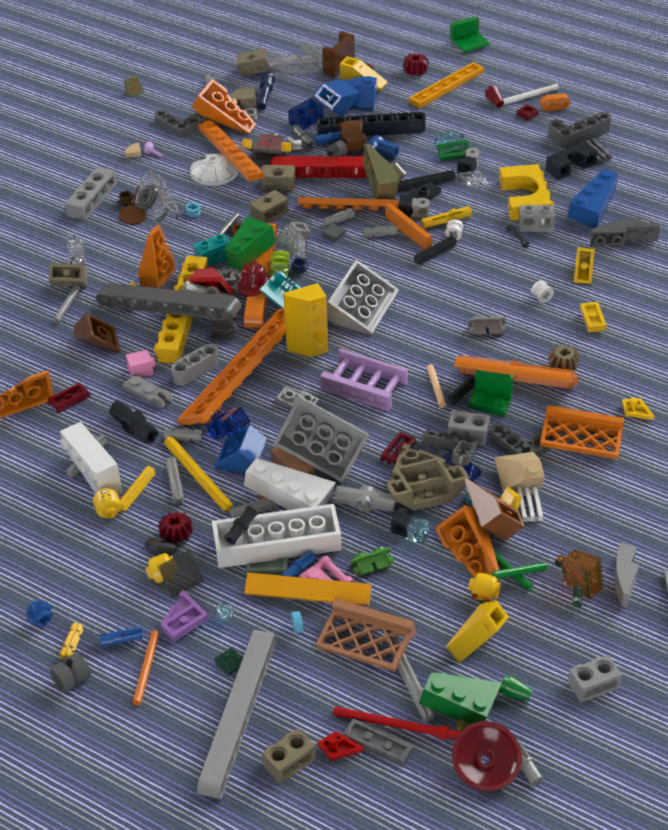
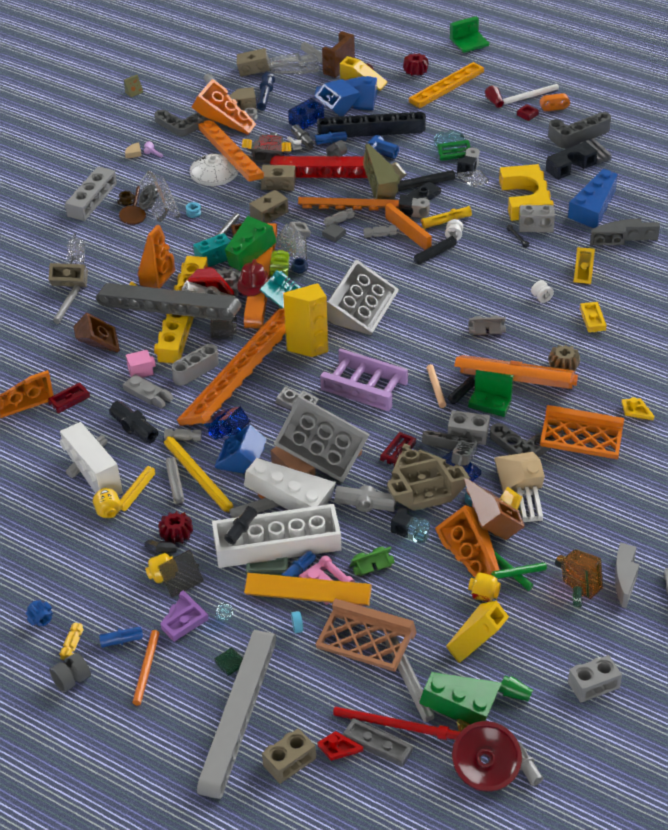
(352, 135): reddish brown brick -> none

